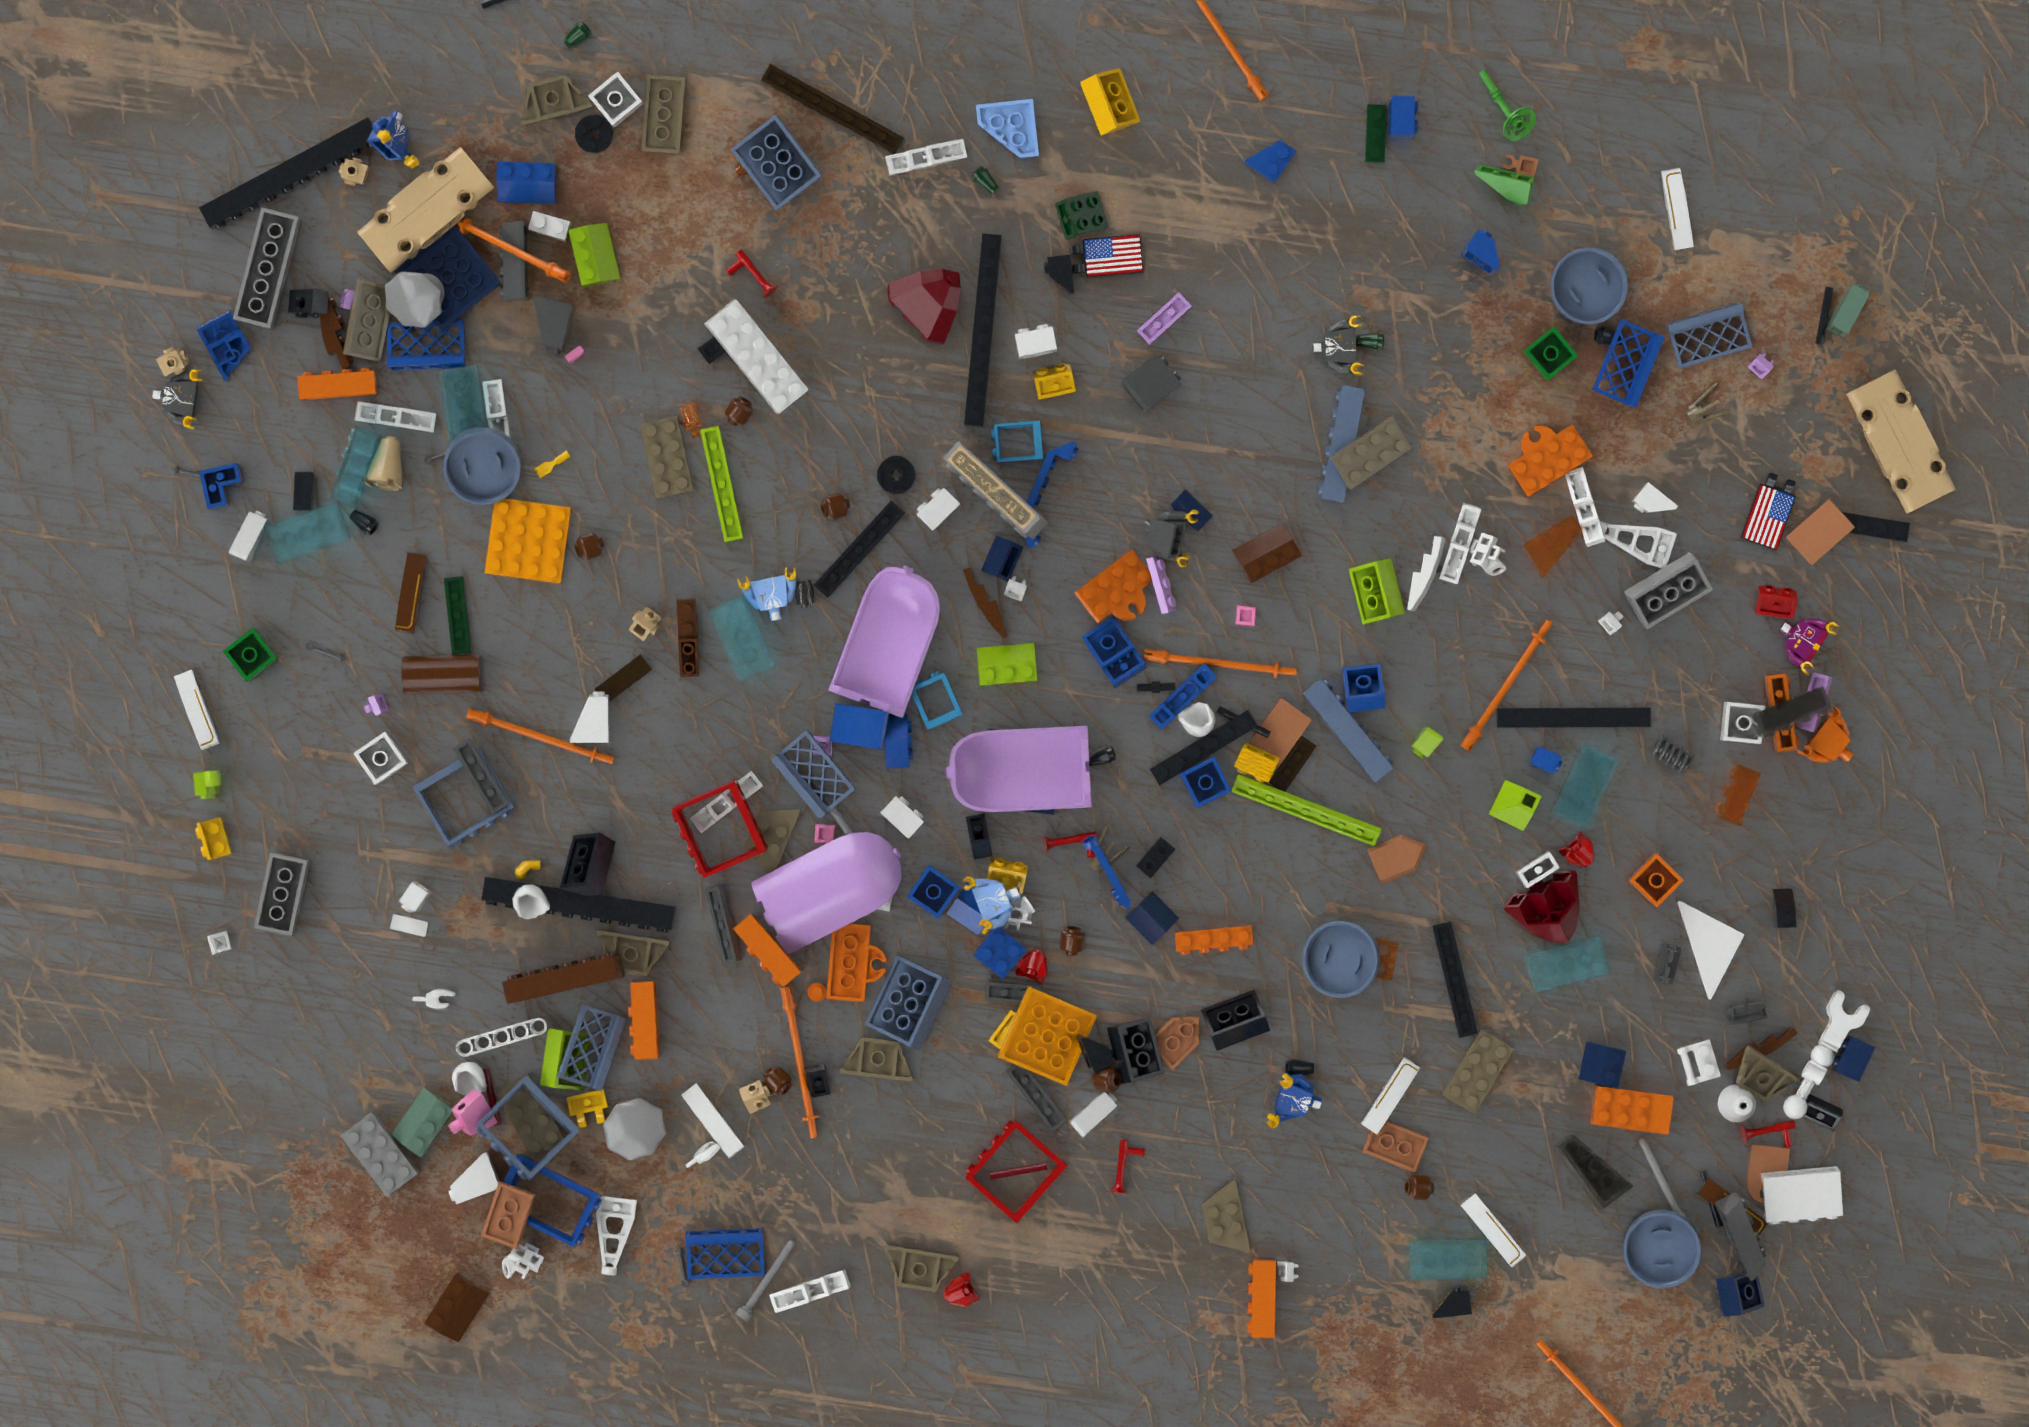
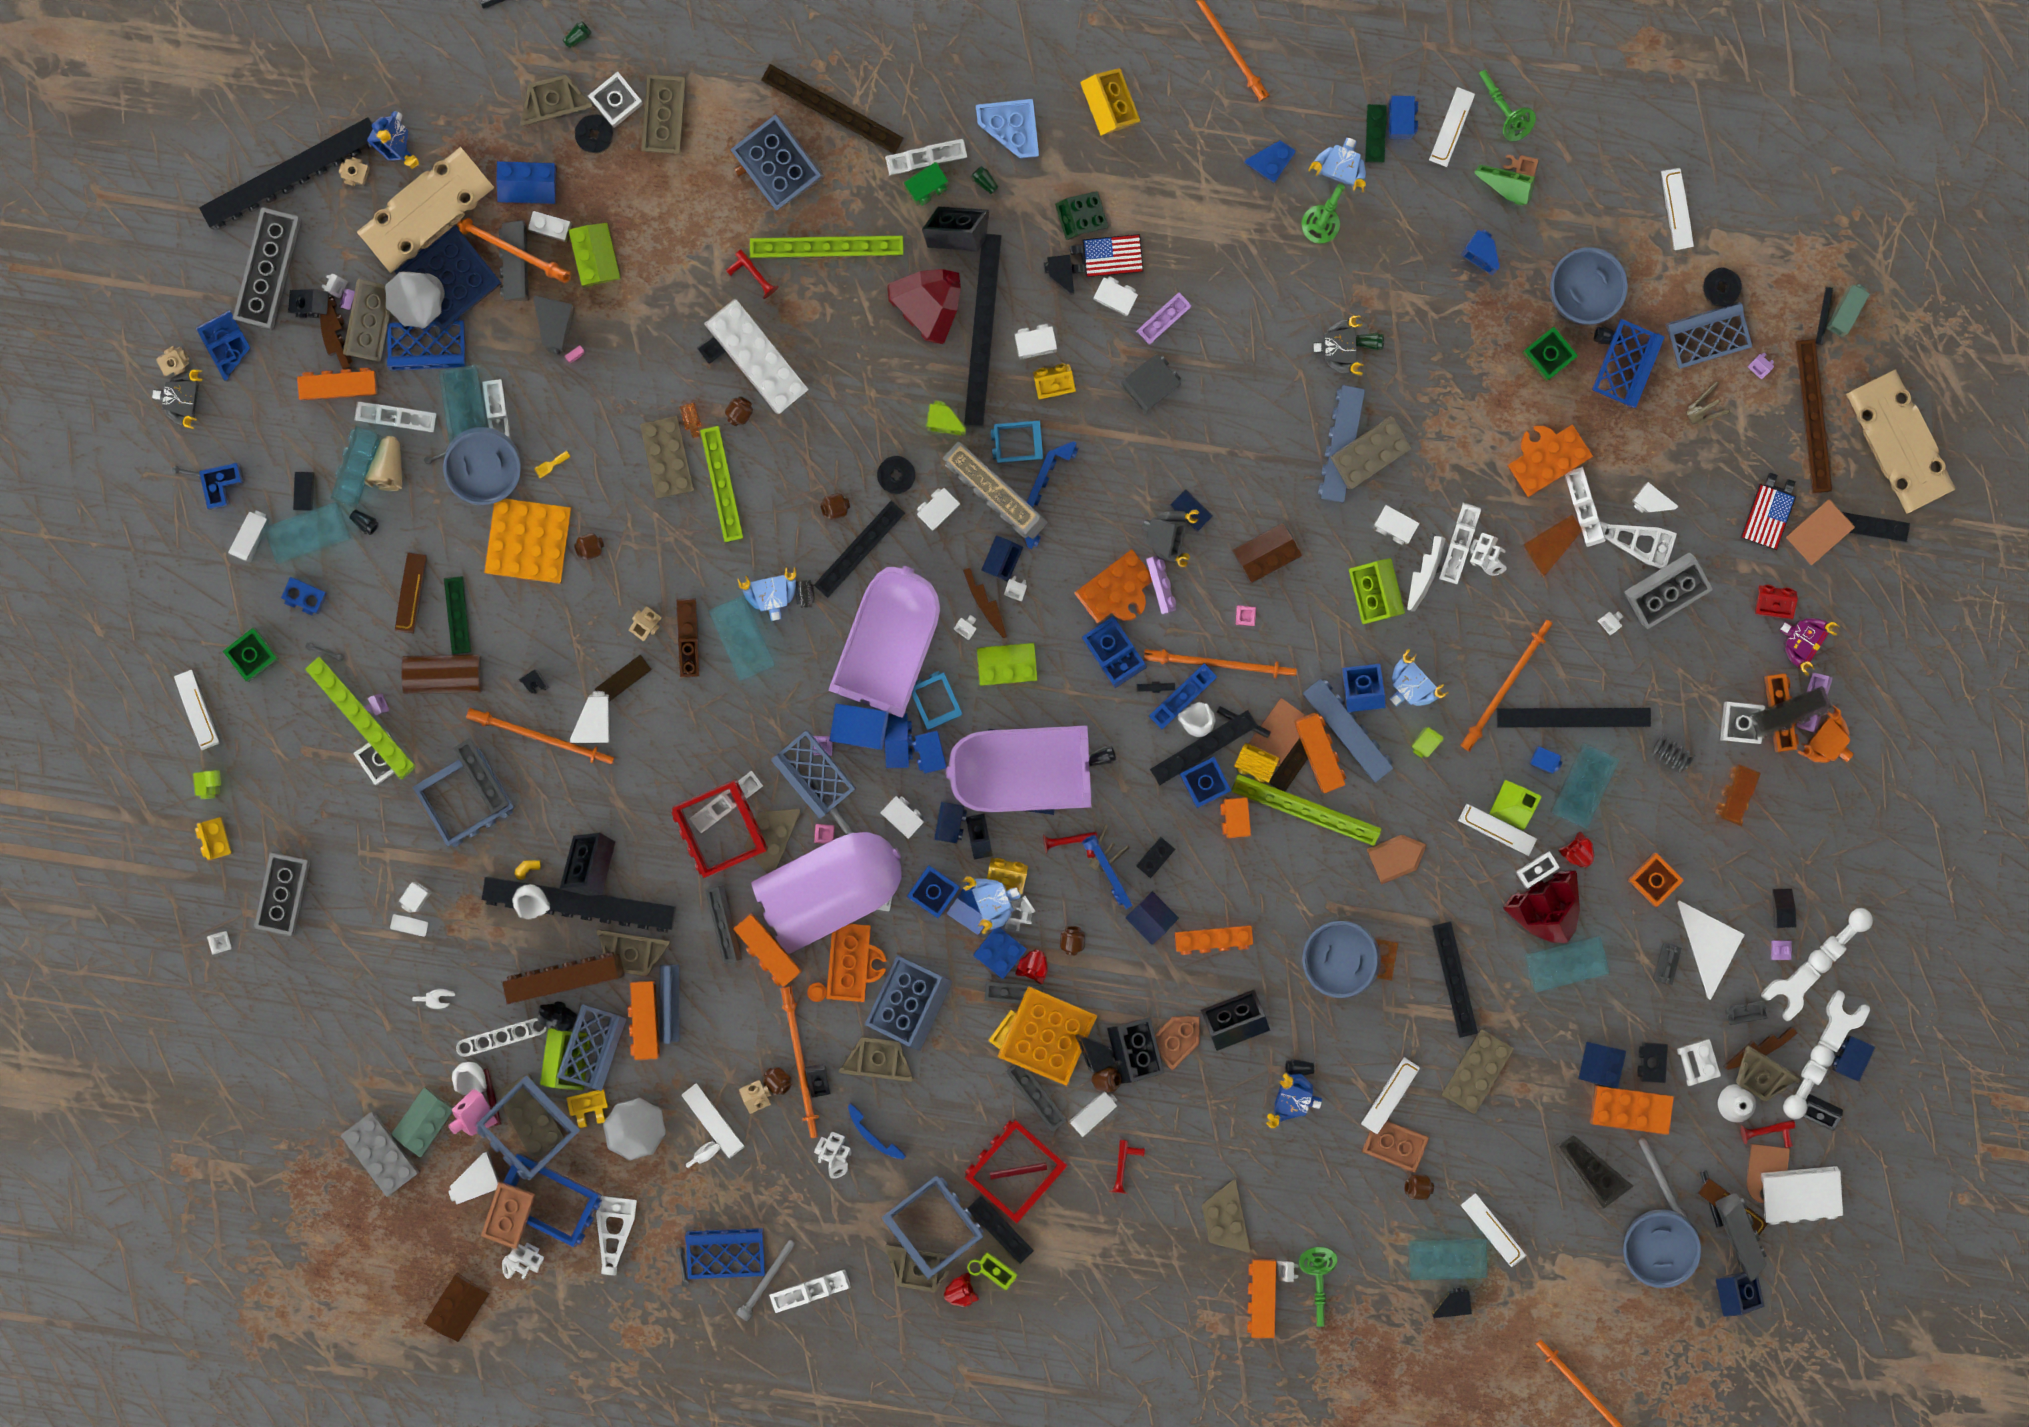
(305, 592): none -> blue brick
(335, 285): none -> white tile
(360, 718): none -> lime plate
(531, 679): none -> black hinge
(557, 1016): none -> black plate
(669, 1004): none -> sand blue fence
(826, 246): none -> lime plate
(835, 1160): none -> white piece
(892, 1150): none -> blue slope
(926, 184): none -> green brick
(930, 752): none -> blue brick
(943, 420): none -> lime slope
(949, 822): none -> dark blue slope
(953, 1200): none -> sand blue window
(956, 228): none -> black slope
(966, 627): none -> white tile
(995, 1270): none -> lime hinge
(1000, 1229): none -> black plate
(1115, 296): none -> white brick
(1236, 817): none -> orange brick
(1319, 752): none -> orange brick
(1320, 1270): none -> bright green dish
(1323, 219): none -> bright green dish
(1342, 164): none -> light blue torso
(1396, 525): none -> white brick
(1413, 684): none -> light blue torso
(1451, 127): none -> white slope
(1497, 829): none -> white slope
(1657, 1073): none -> black brick
(1716, 296): none -> black plate
(1781, 950): none -> lavender tile
(1813, 416): none -> reddish brown tile
(1818, 962): none -> white piece

